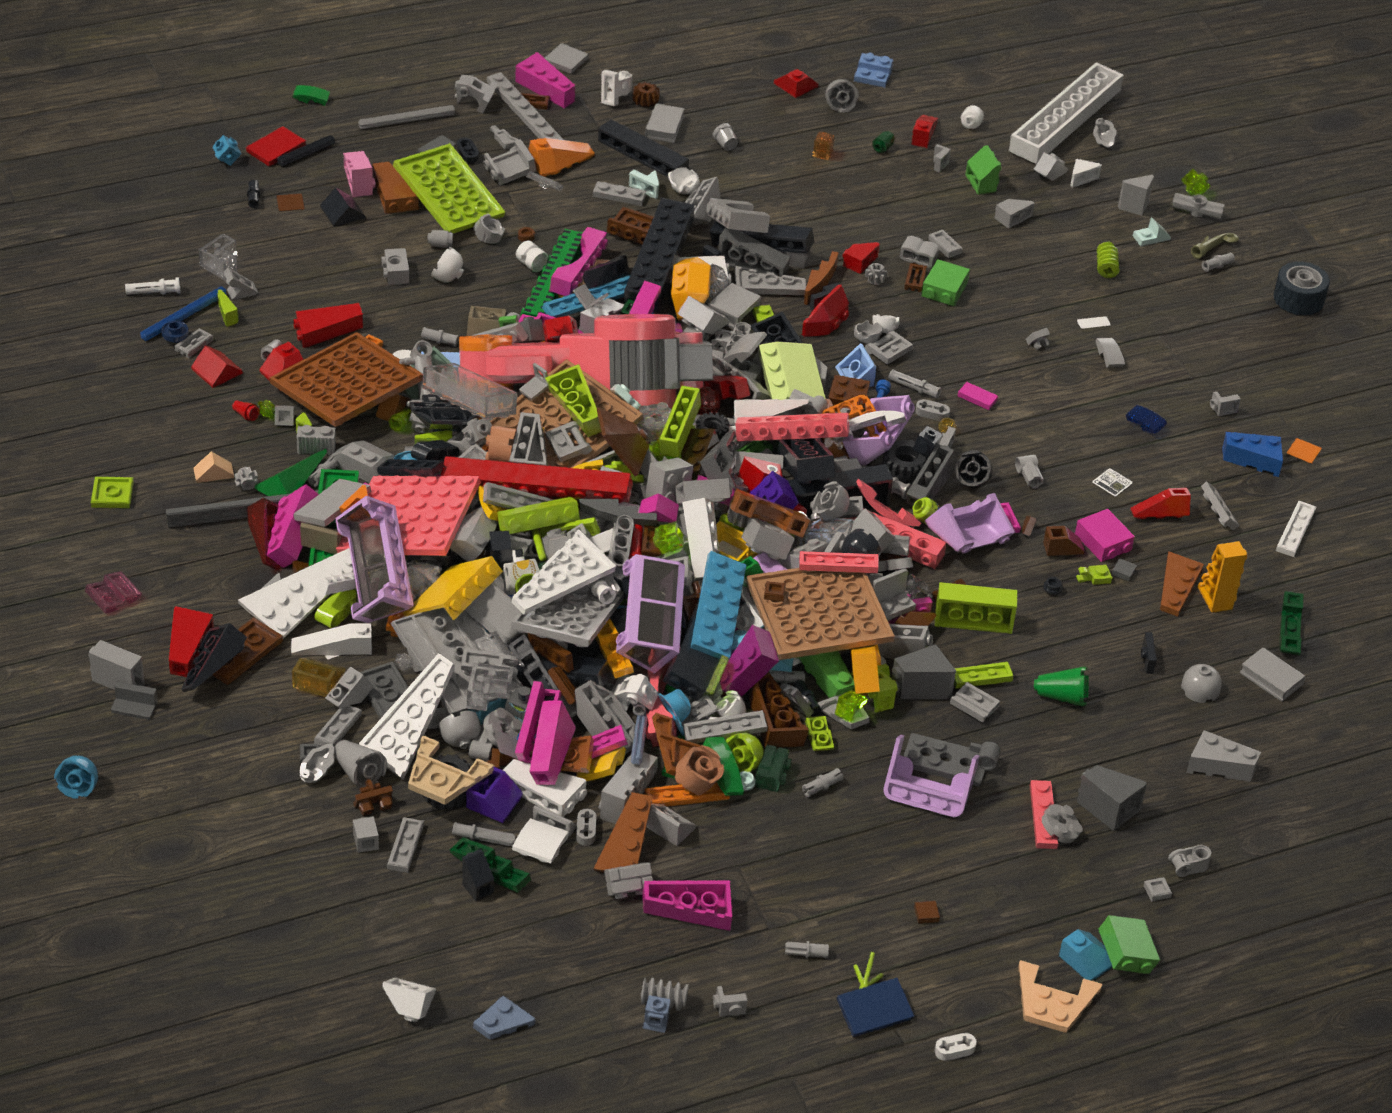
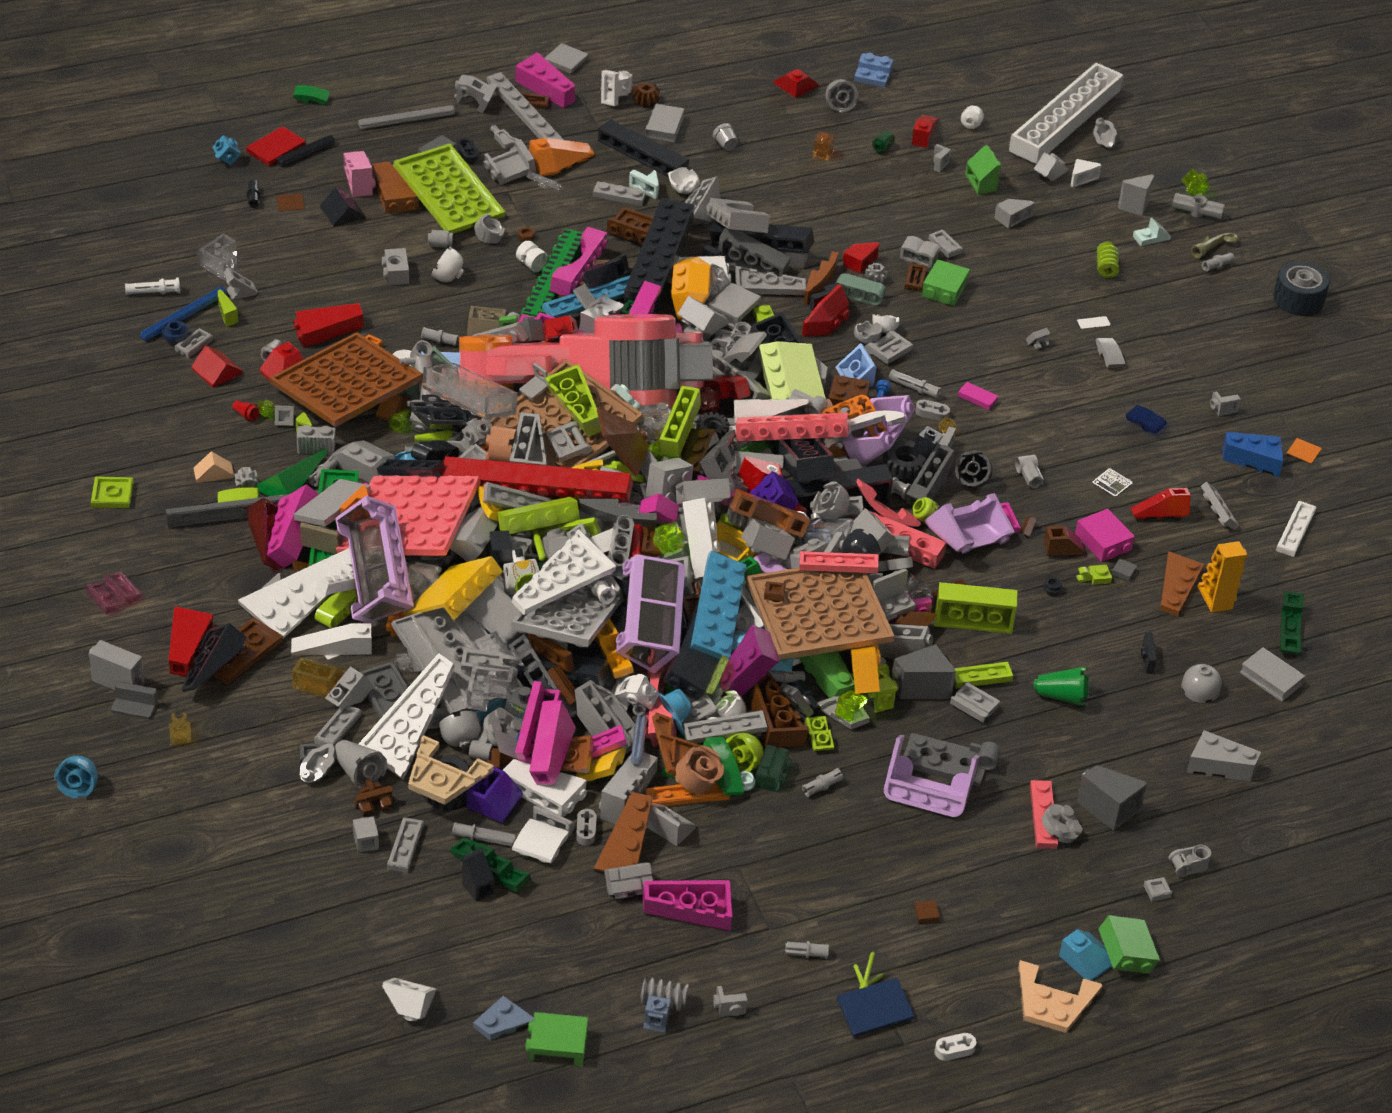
(180, 730): none -> clear yellow plate
(237, 494): none -> lime slope
(557, 1036): none -> bright green panel
(862, 289): none -> sand green beam

